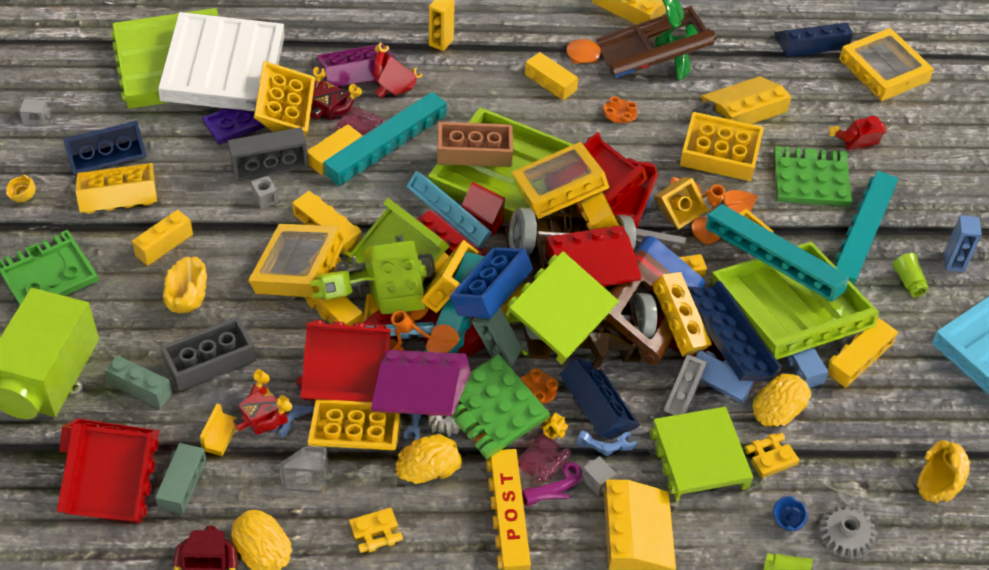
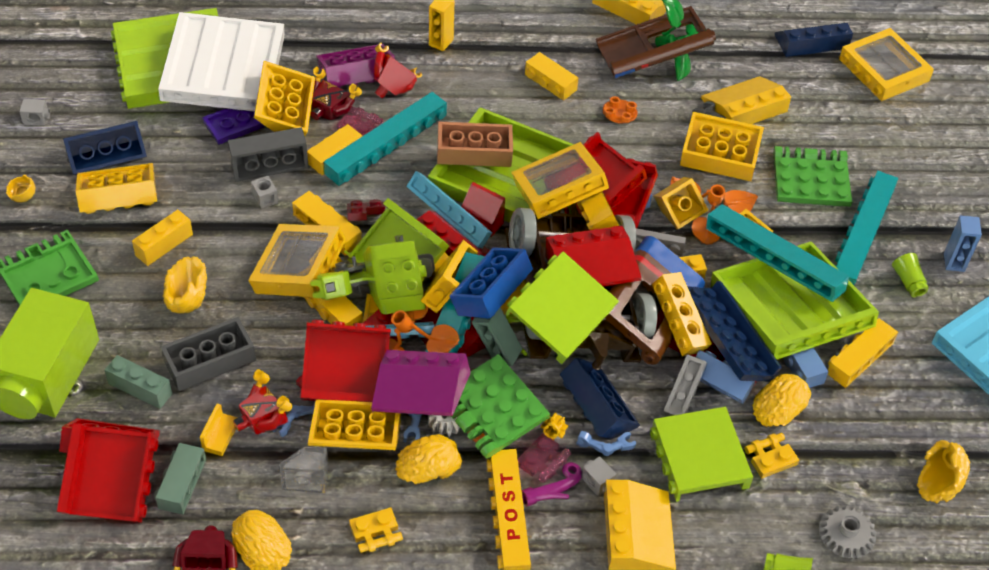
(358, 211): none -> dark red plate
(541, 385): orange dish -> none
(583, 51): orange dish -> none
(790, 514): blue hair -> none
(861, 133): red torso -> none

